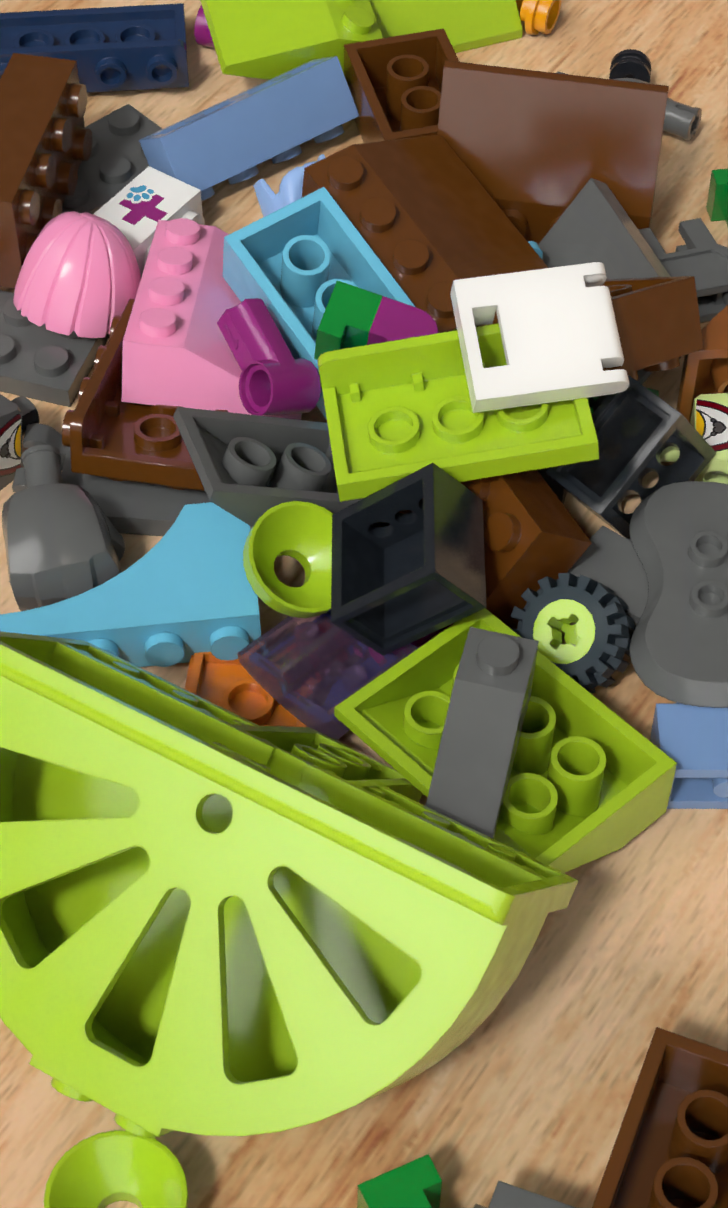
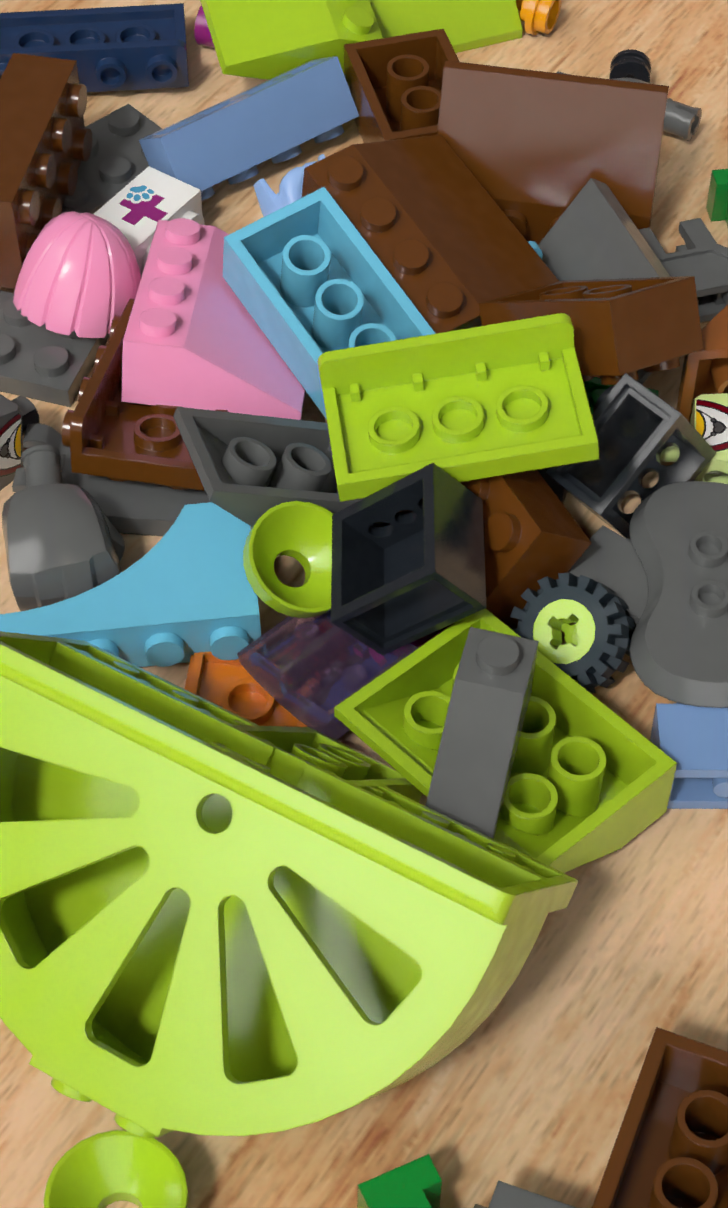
(270, 375): magenta piece -> none
(366, 318): green leg -> none
(553, 333): white container -> none

